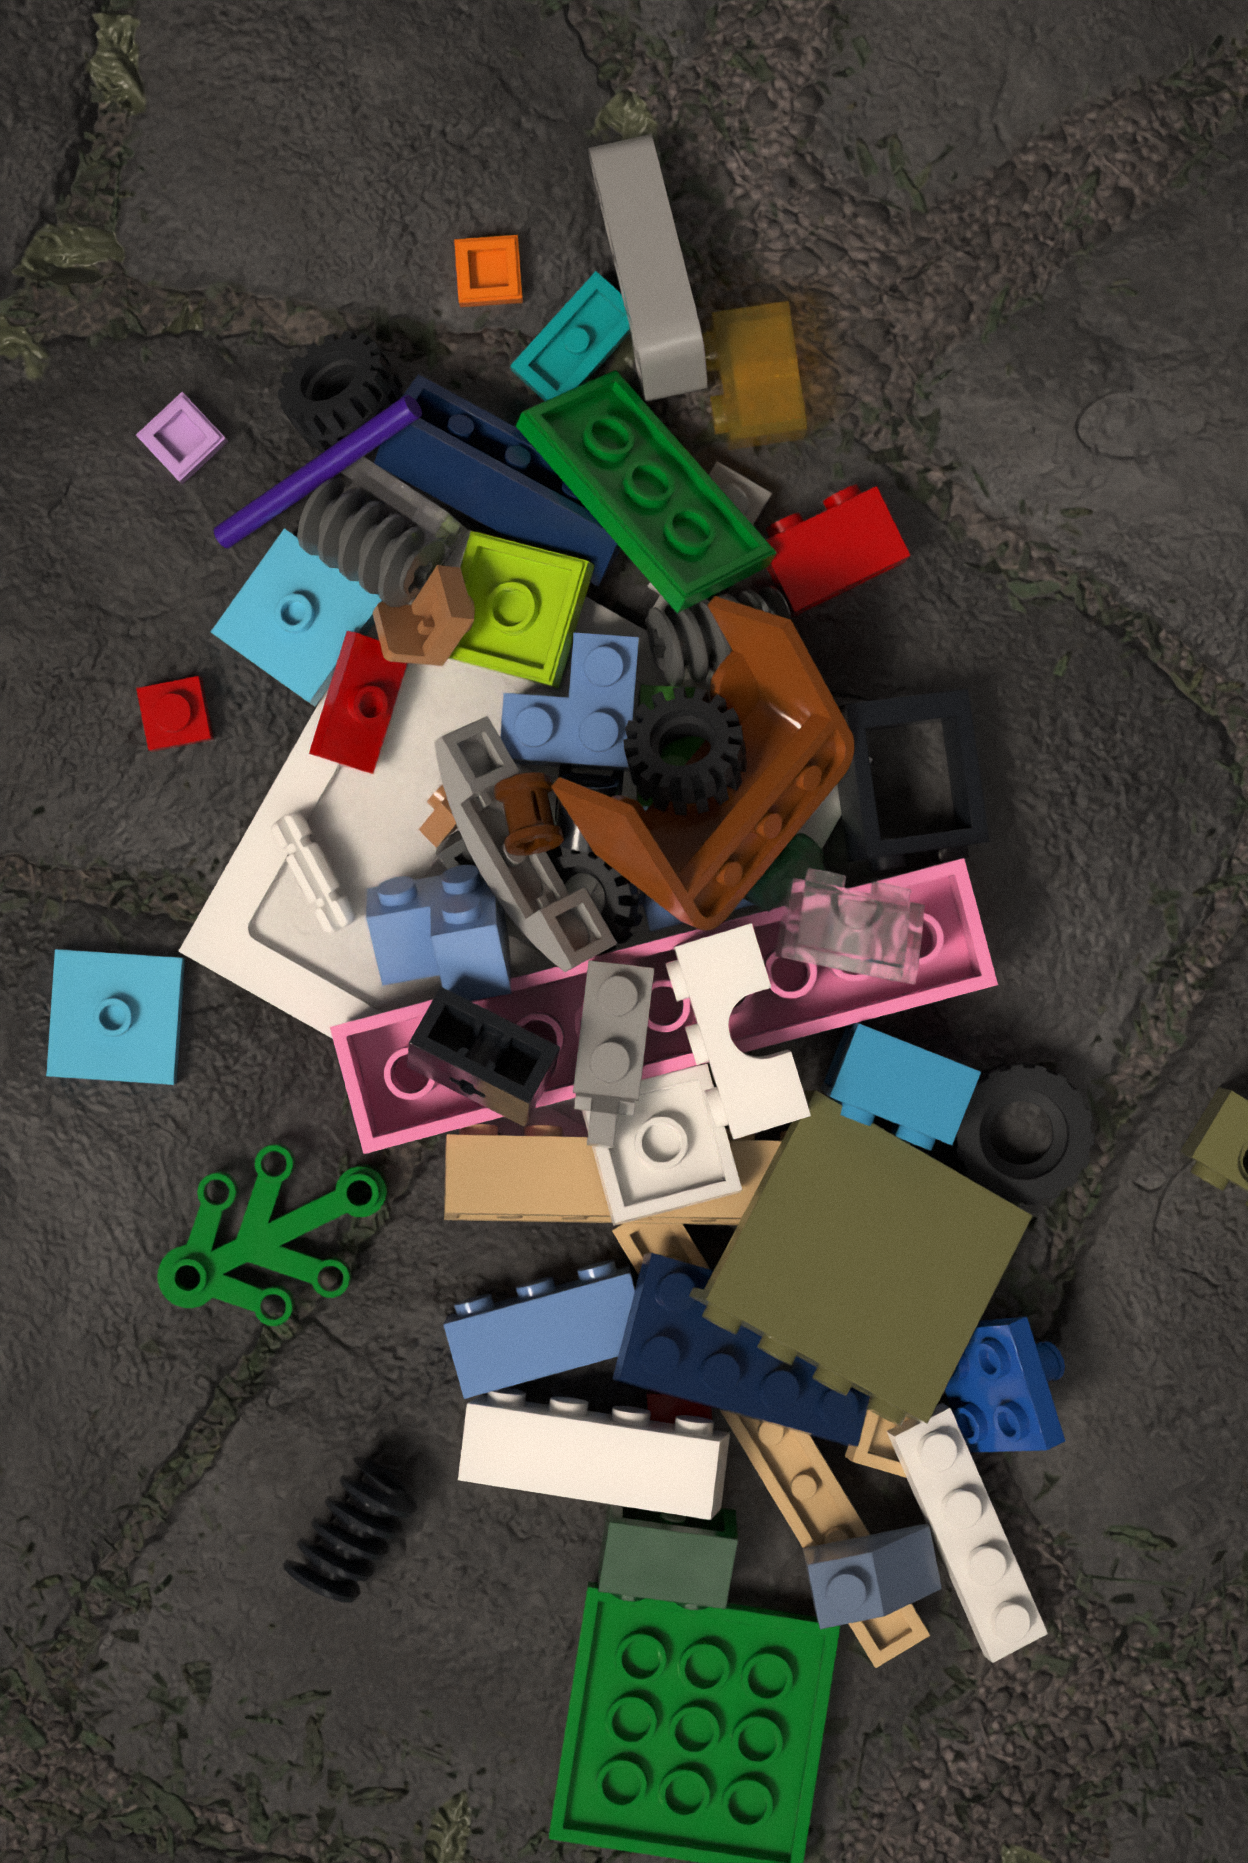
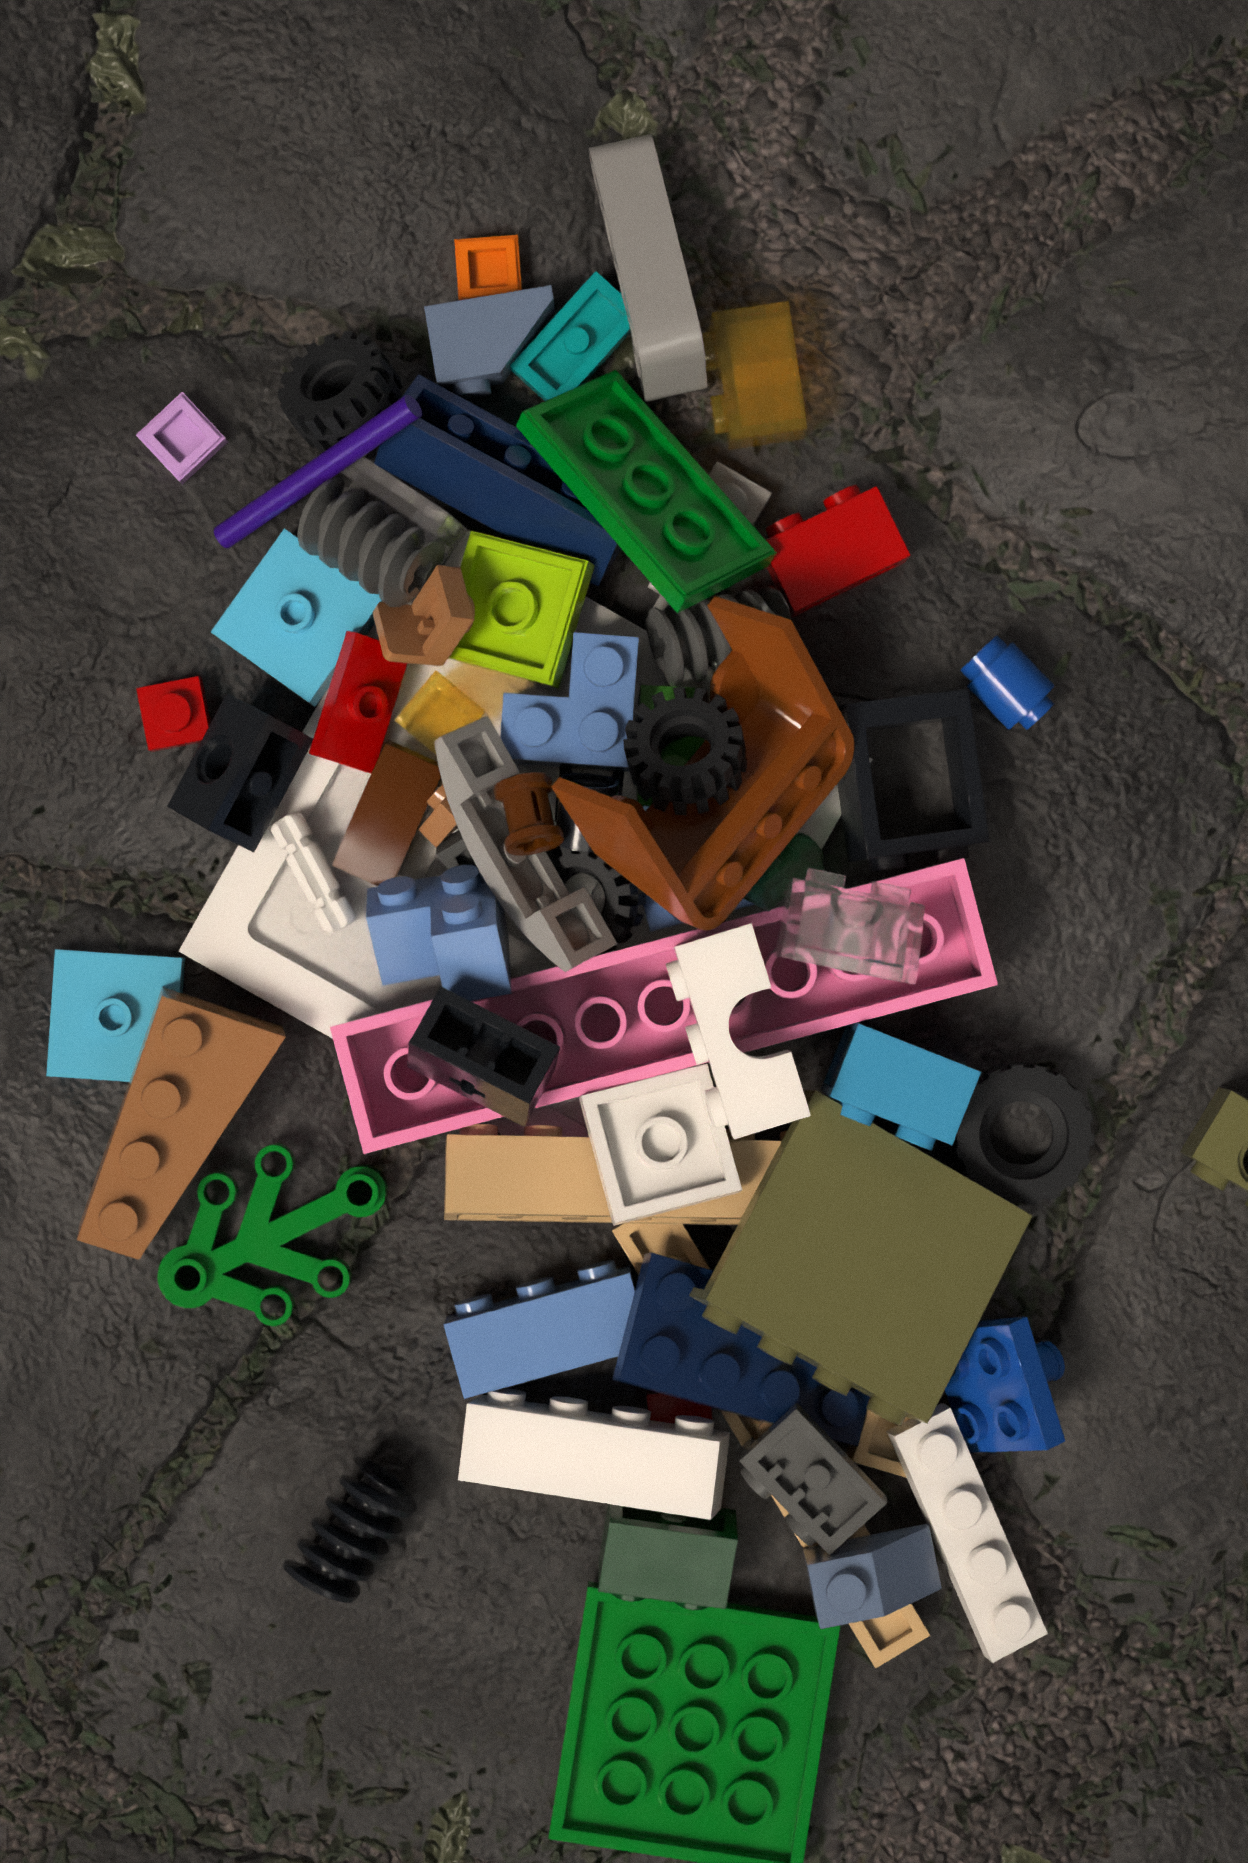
(176, 1106): none -> medium nougat wedge
(240, 773): none -> black brick
(388, 814): none -> reddish brown slope
(438, 710): none -> clear yellow panel
(482, 336): none -> sand blue slope
(611, 1045): light grey hinge -> none
(811, 1480): none -> dark grey bracket
(1008, 684): none -> blue brick

